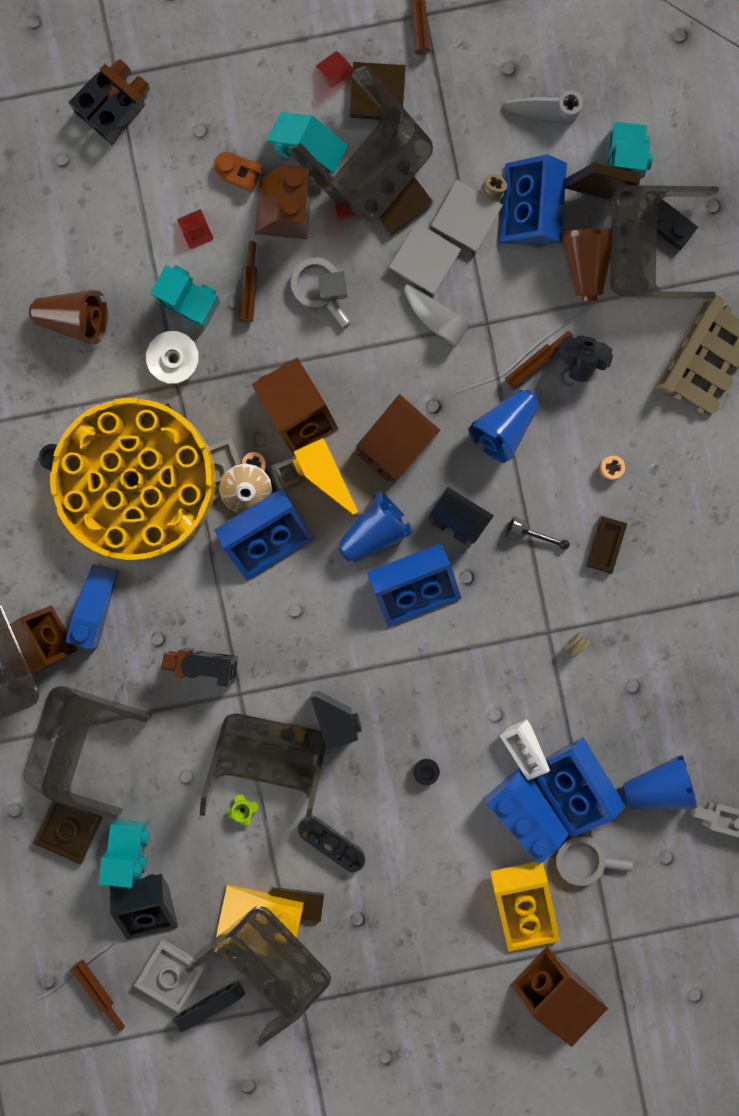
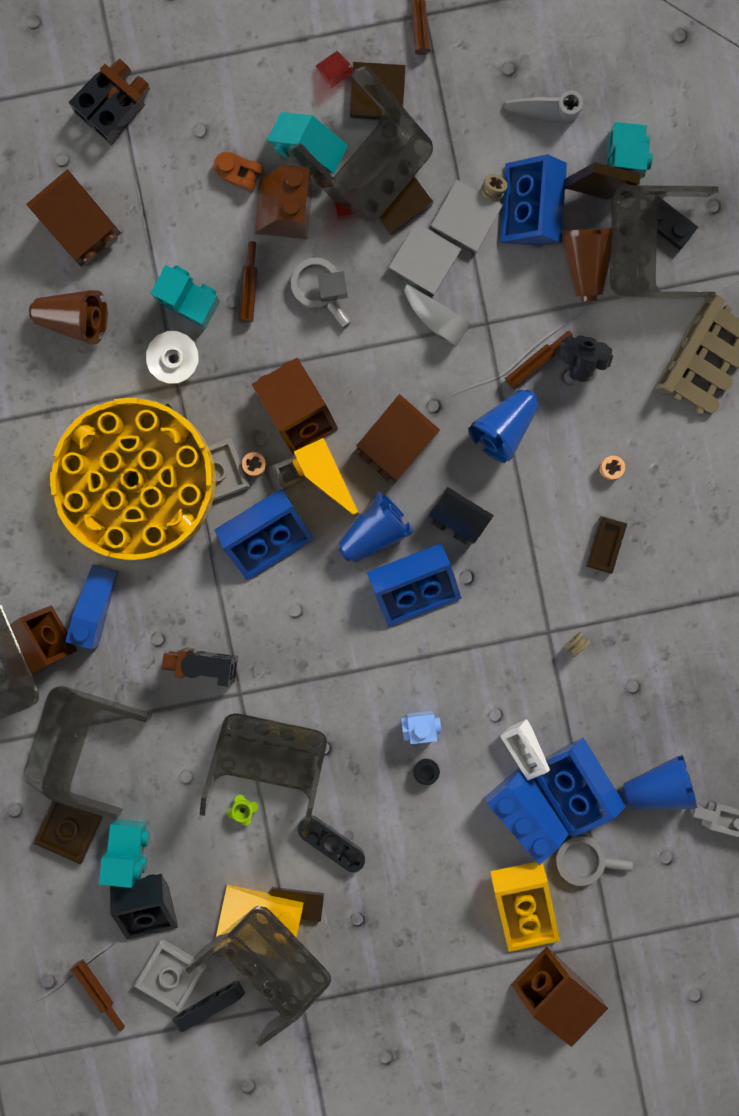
(46, 456): black plate -> none
(74, 218): none -> reddish brown slope
(195, 229): clear red slope -> none
(243, 477): tan dish -> none
(335, 720): black slope -> none
(421, 727): none -> light blue brick
(519, 528): hinge -> none

